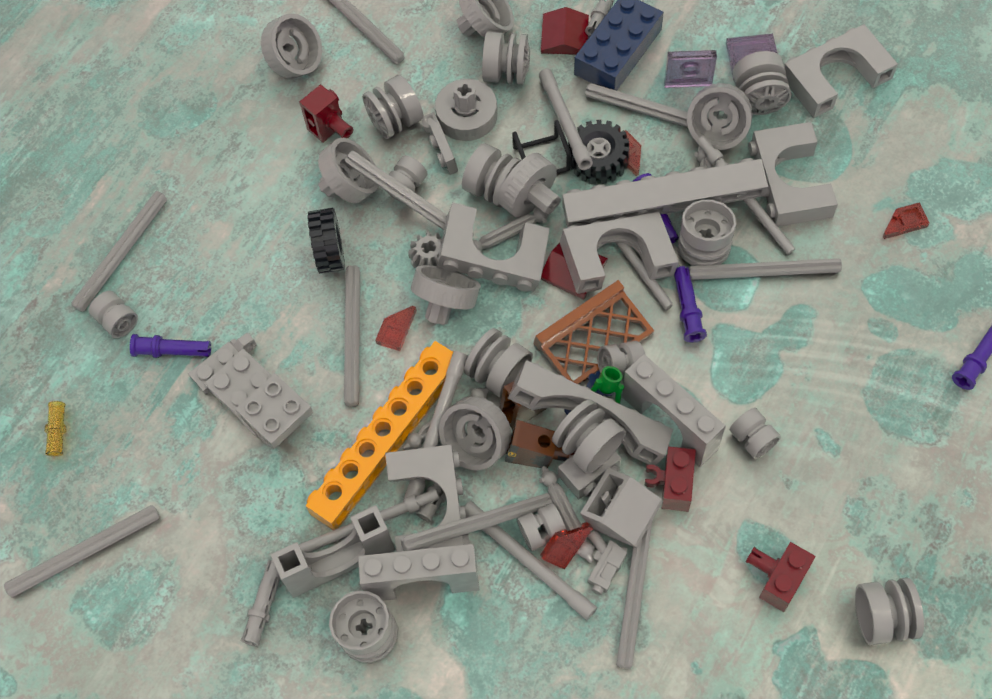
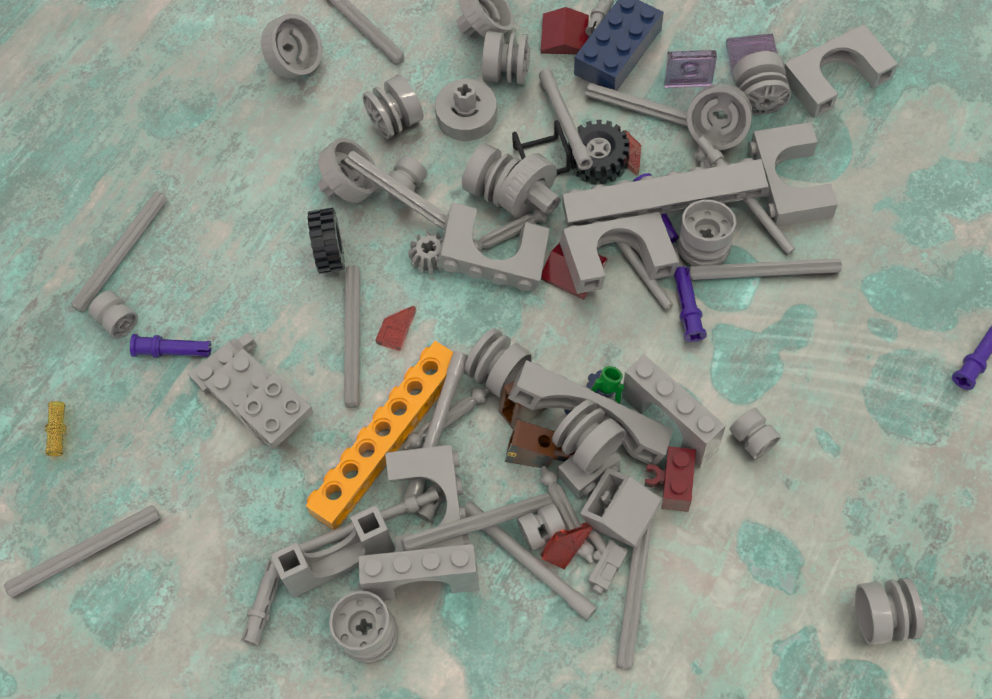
(323, 114): dark red brick -> none
(438, 140): light grey hinge -> none
(444, 291): light grey piece -> none
(485, 425): light grey piece -> none
(582, 315): dark orange fence -> none
(619, 356): light grey wheel -> none
(783, 574): dark red brick -> none
(906, 220): clear red tile -> none

